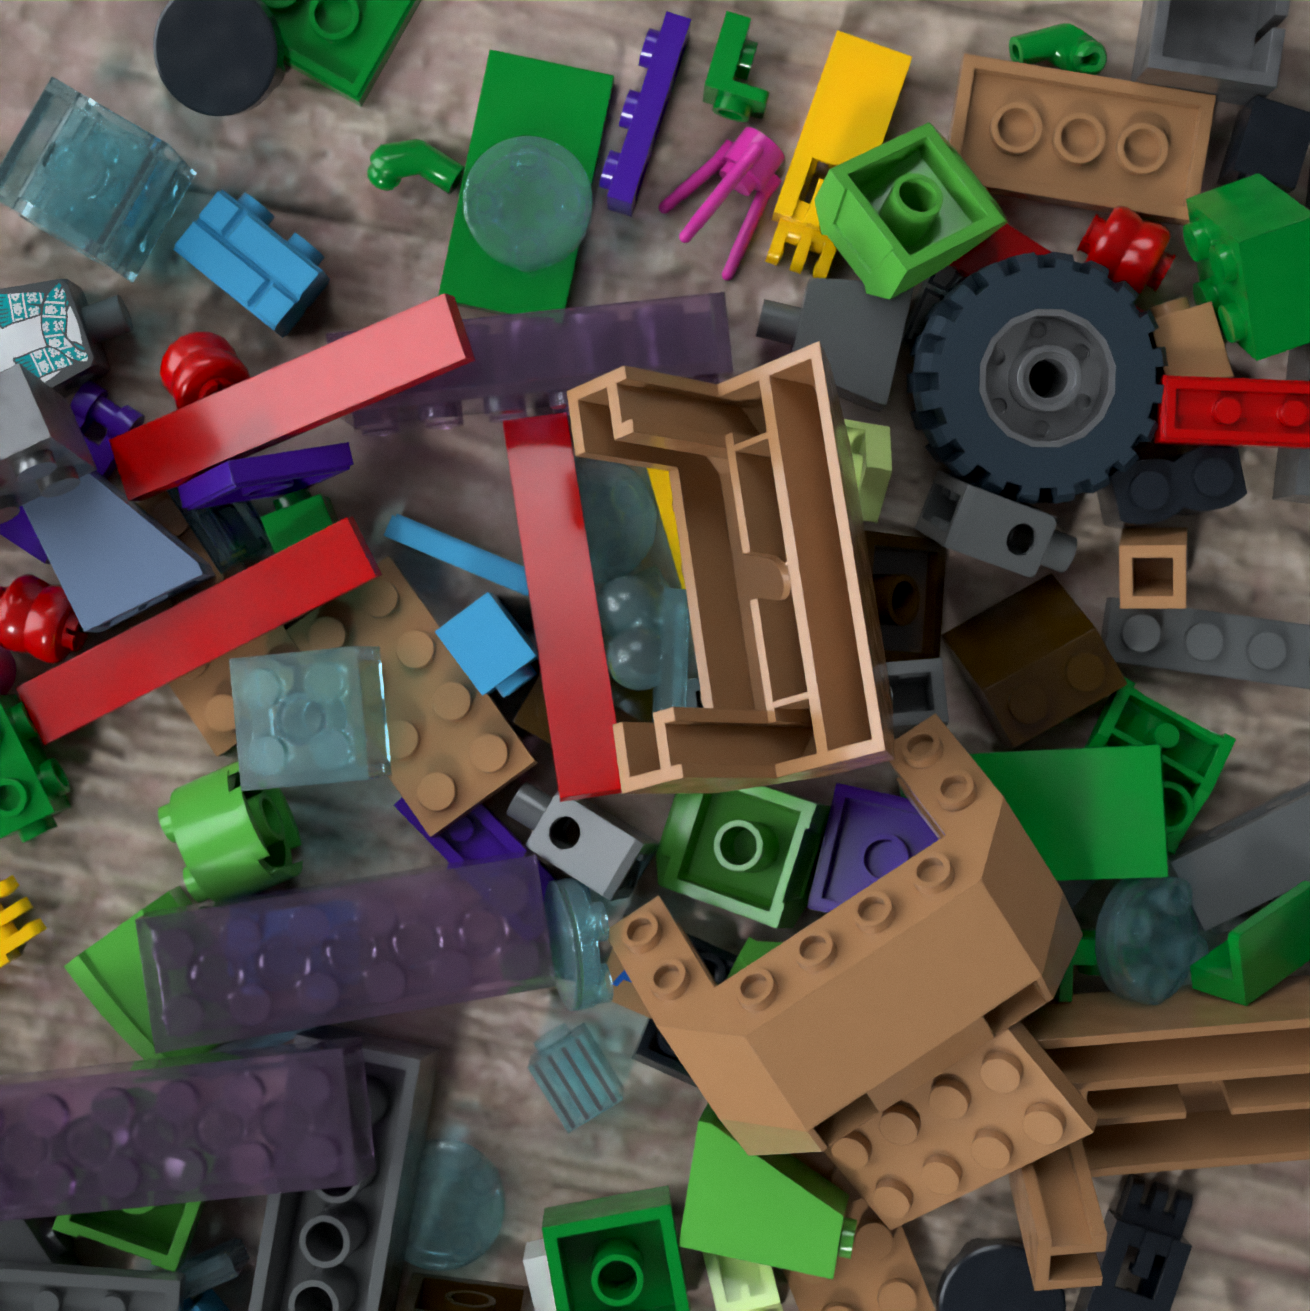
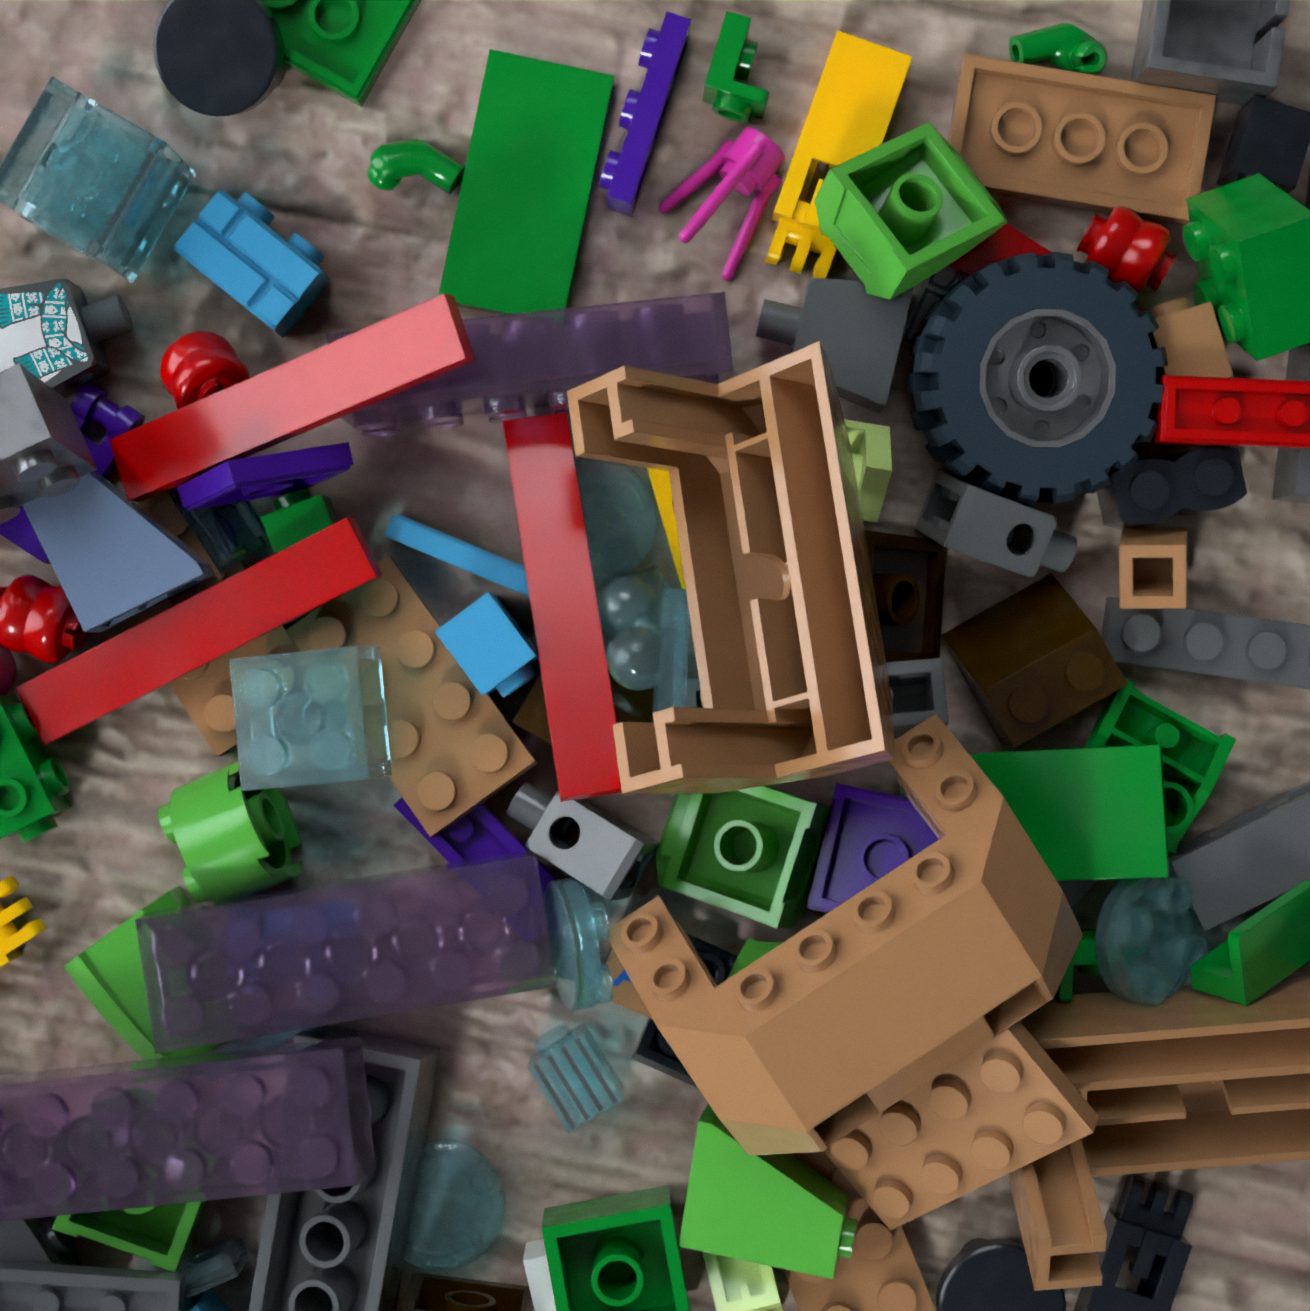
(528, 202): clear light blue tile -> none

